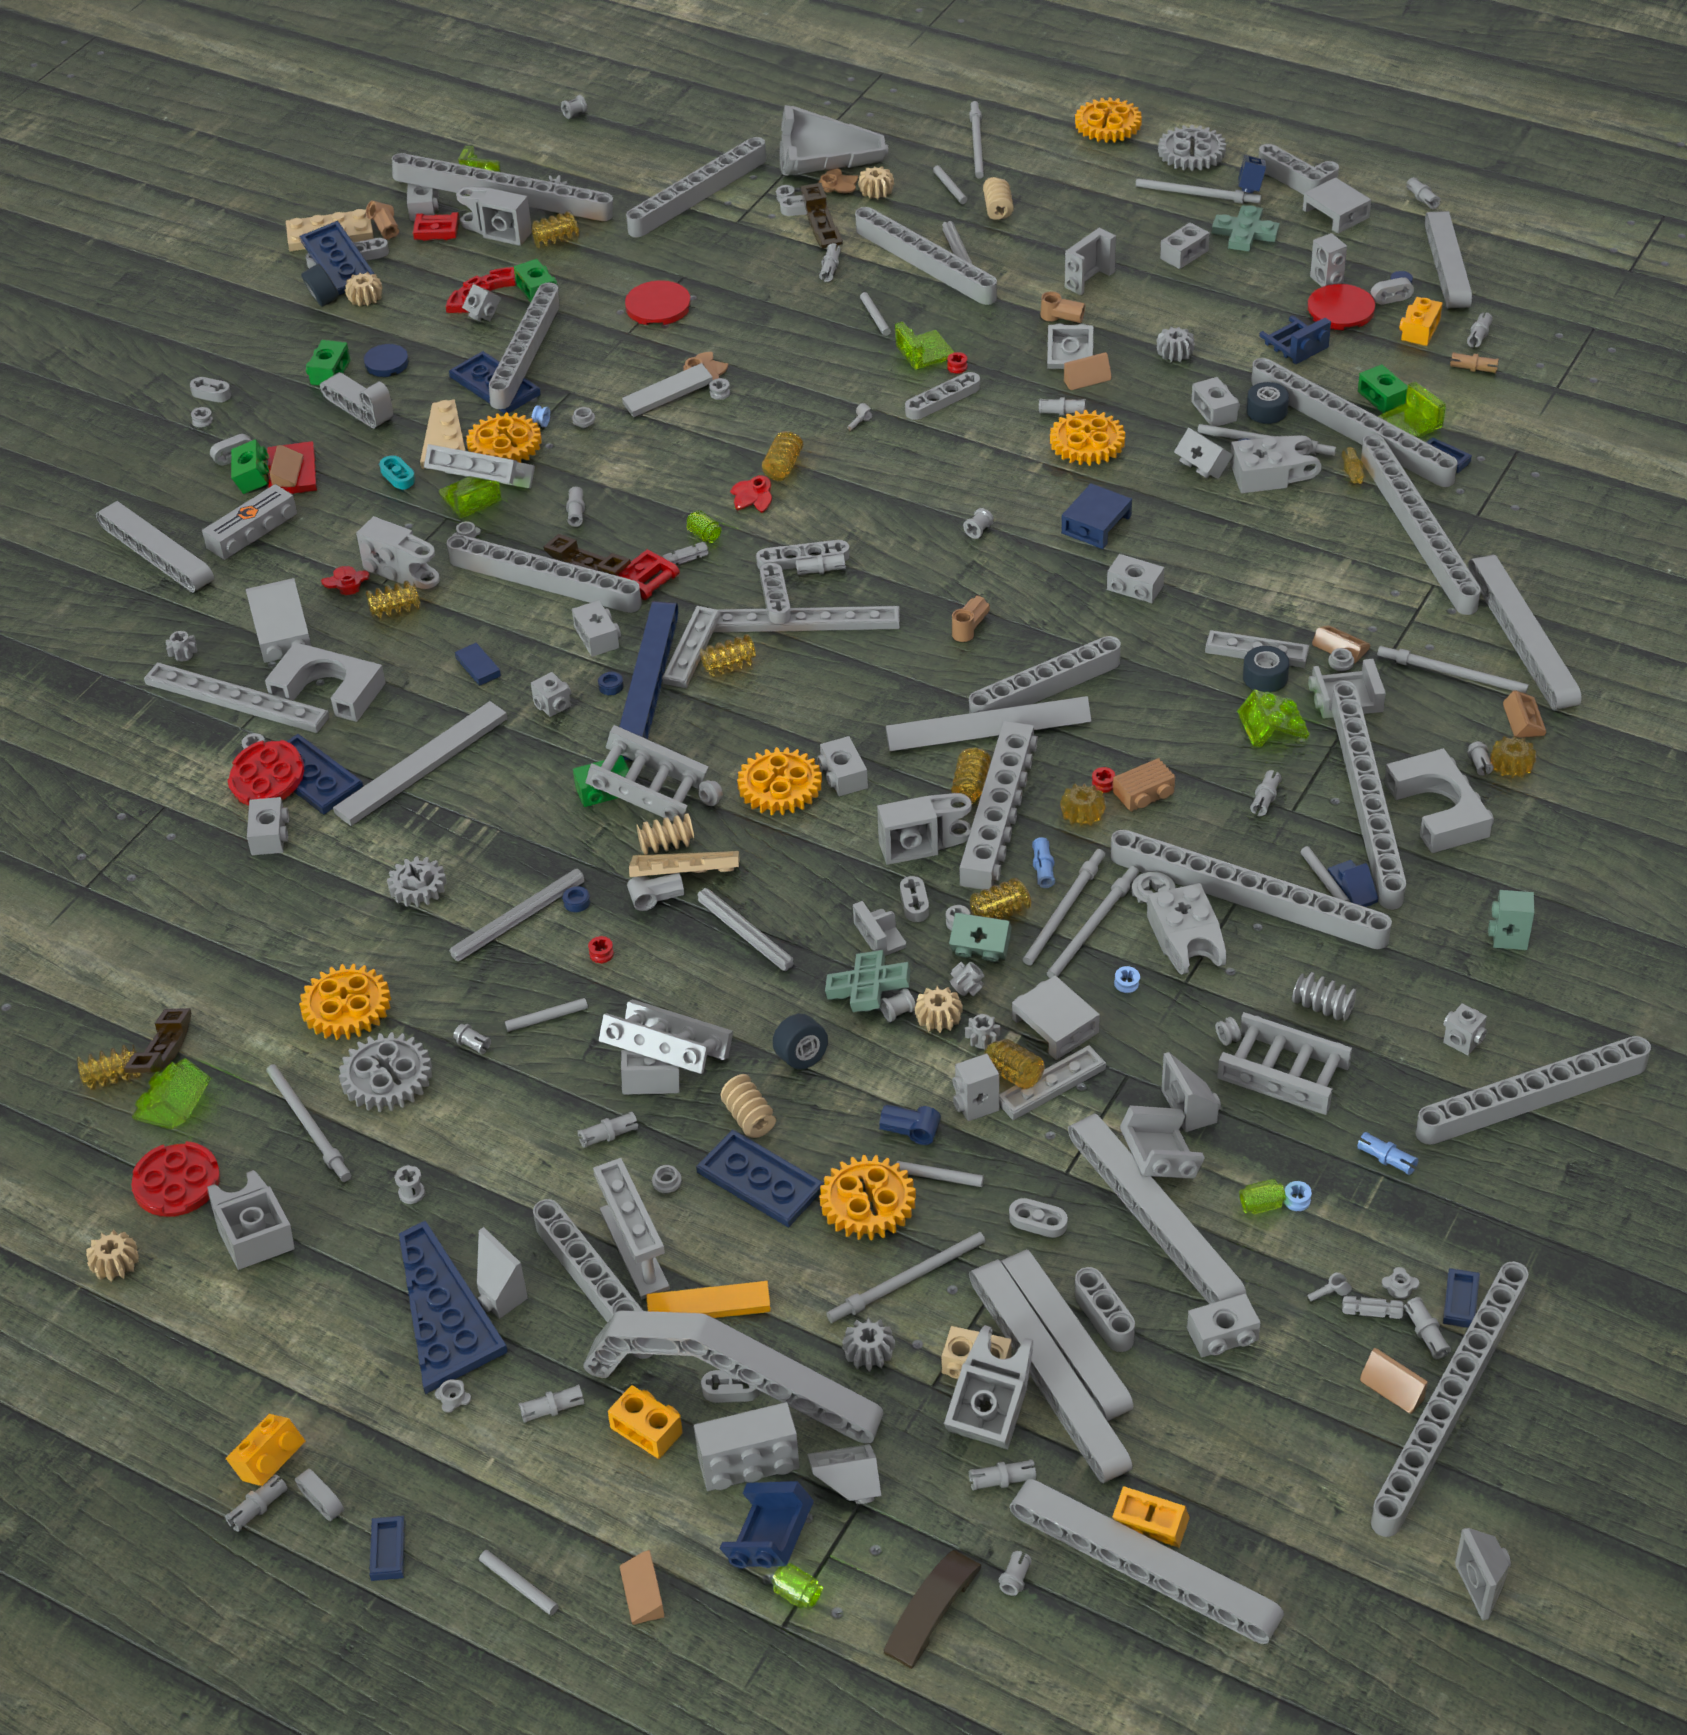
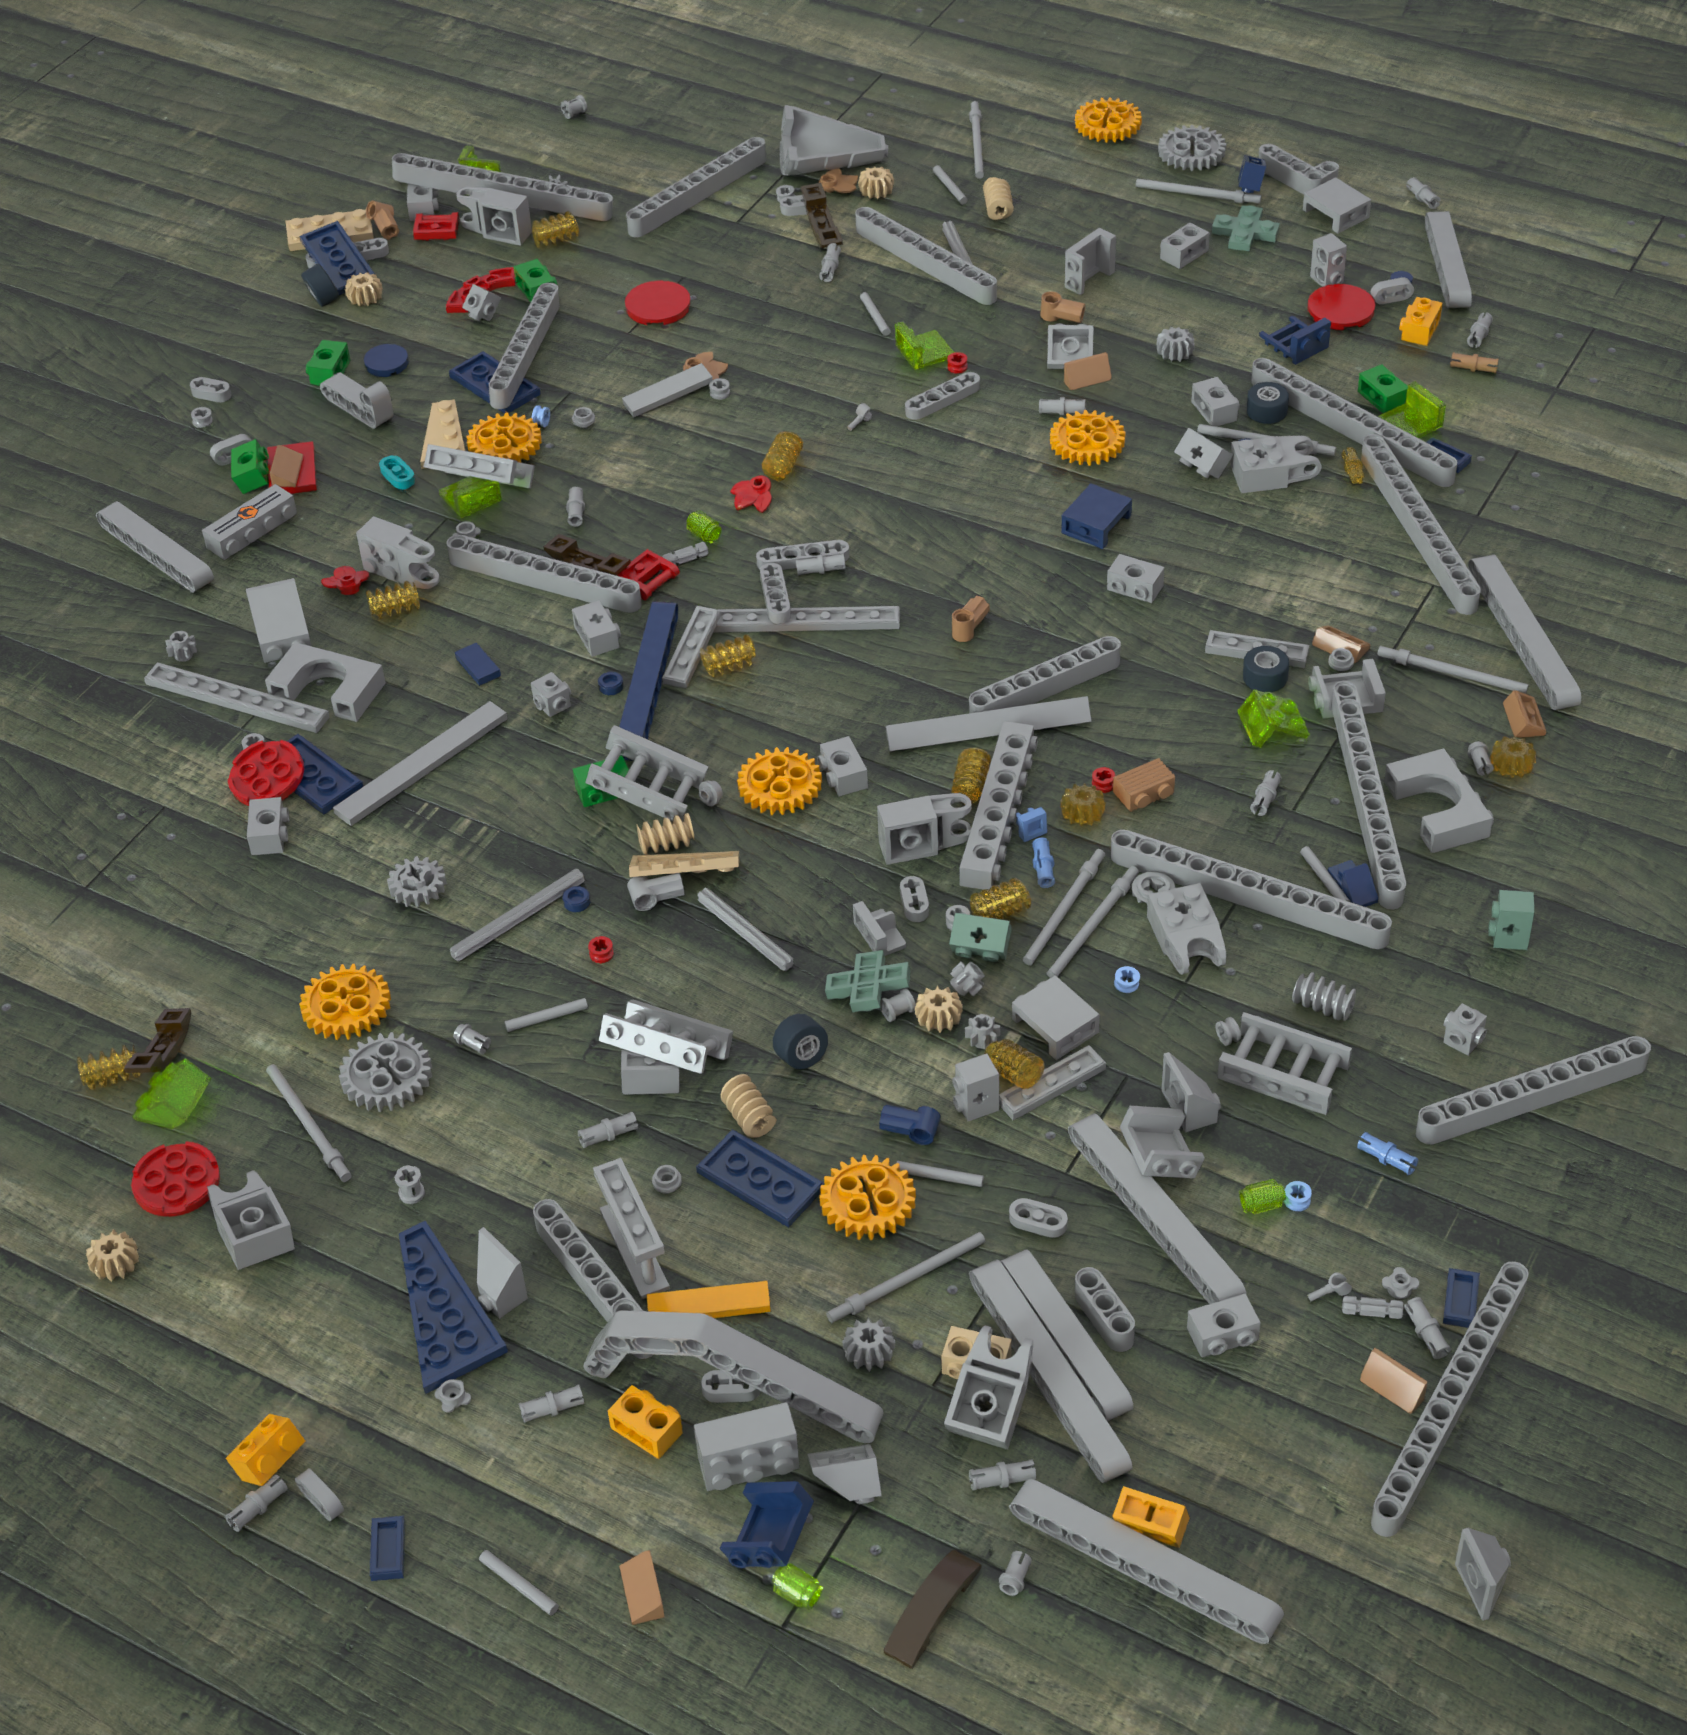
(974, 526): light grey bush -> none
(1032, 823): none -> medium blue tile

